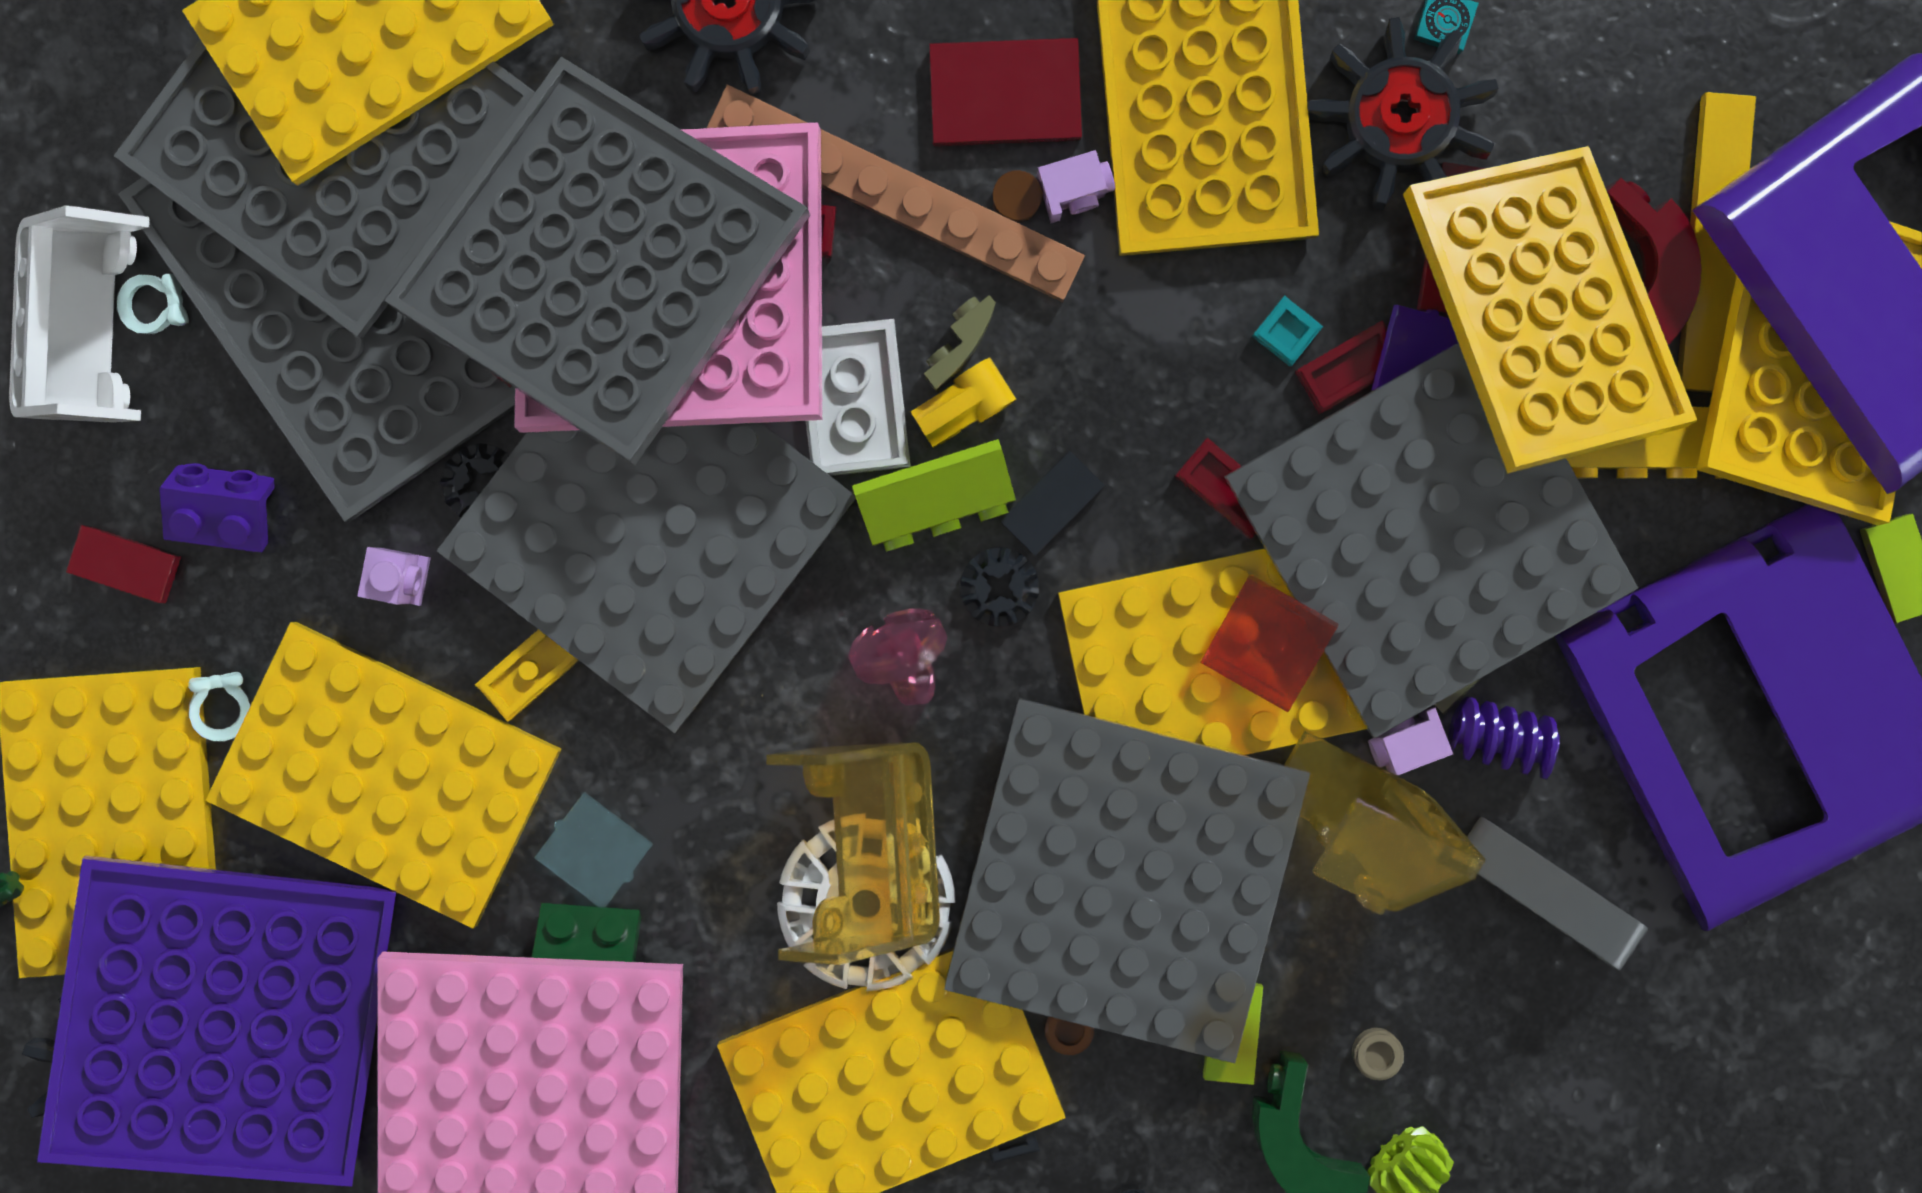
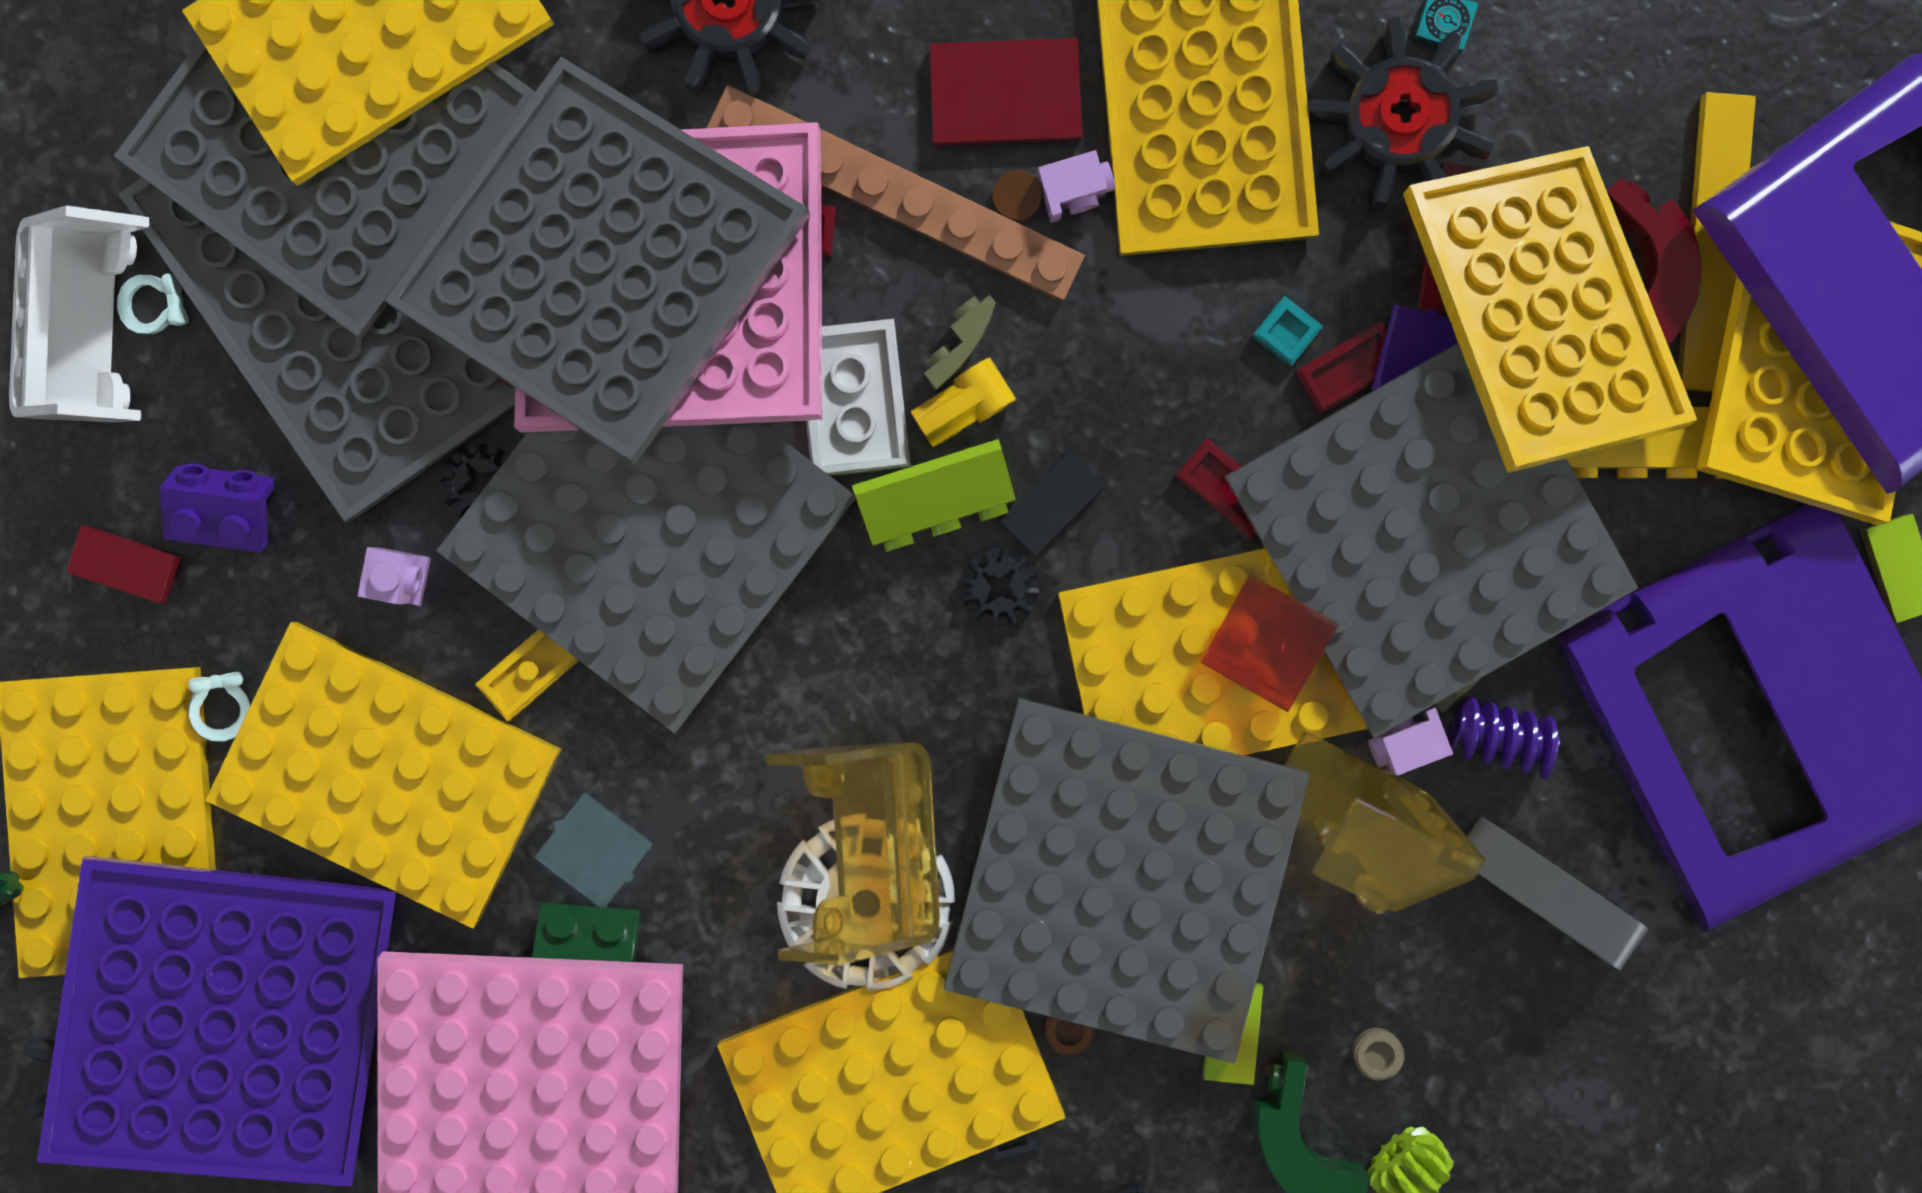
(901, 654): clear pink tile -> none

